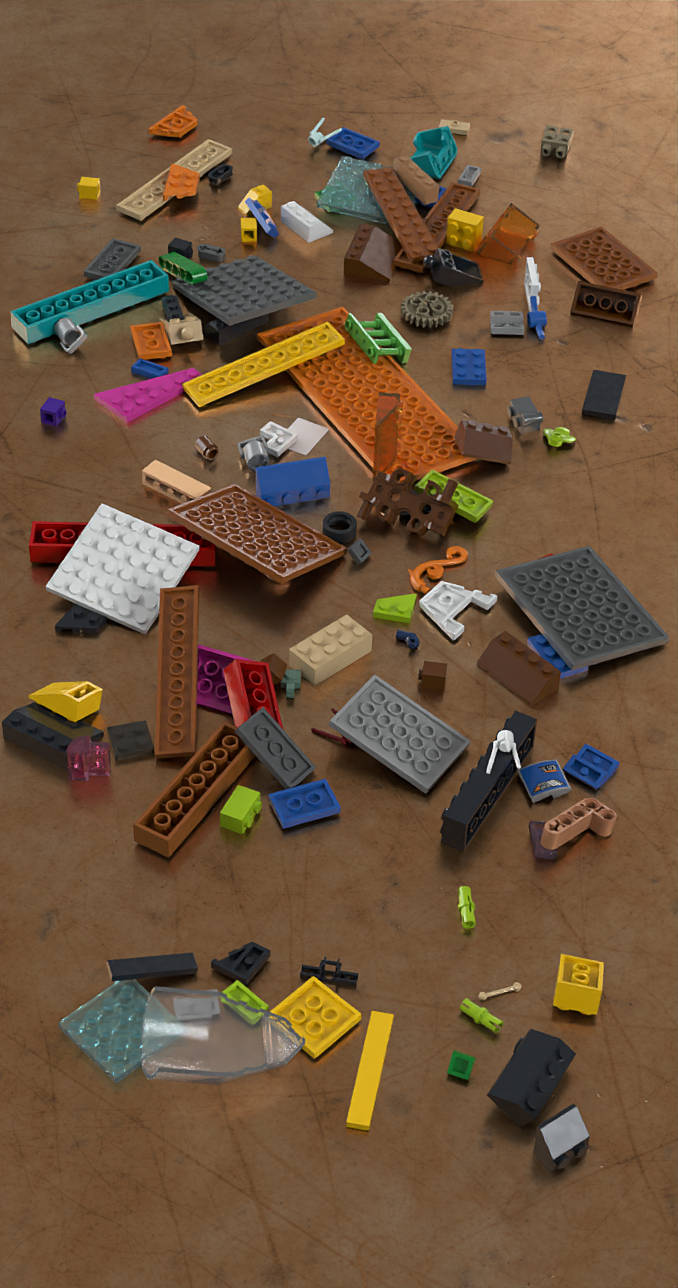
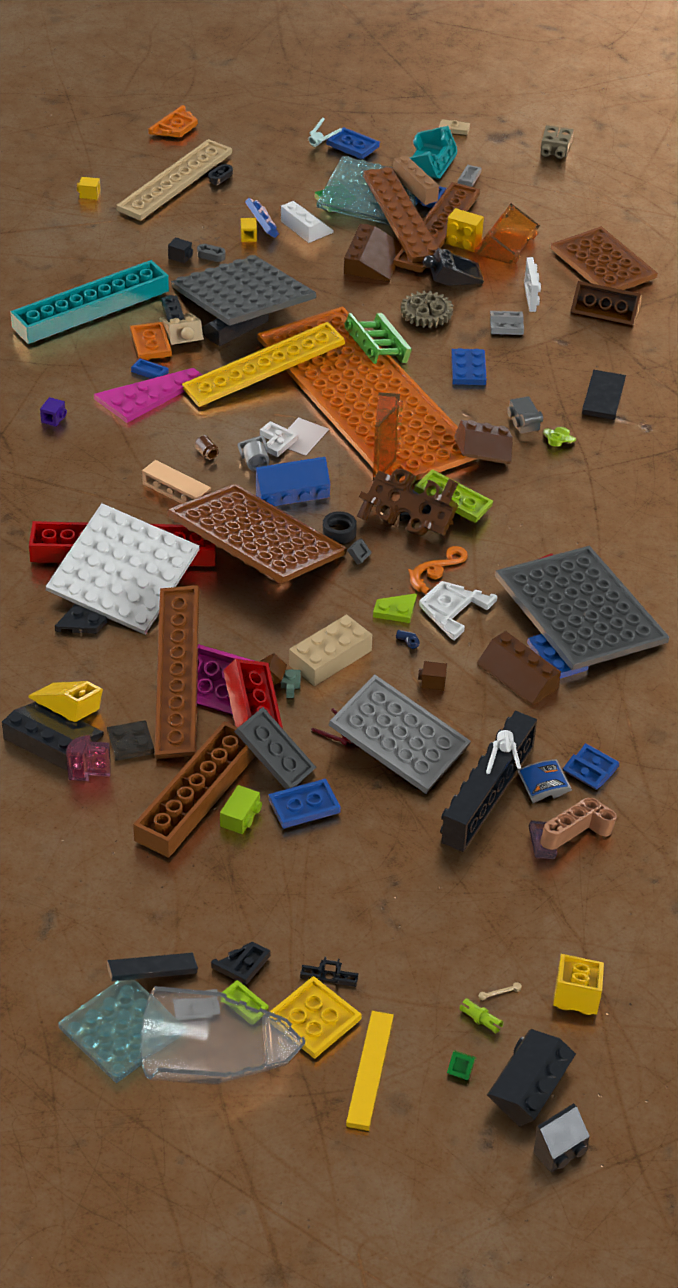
(69, 334): light grey piece -> none
(112, 259): dark grey plate -> none
(181, 182): orange wing -> none
(182, 268): green beam -> none
(258, 193): yellow slope -> none
(466, 907): lime pin -> none
(536, 318): blue piece -> none

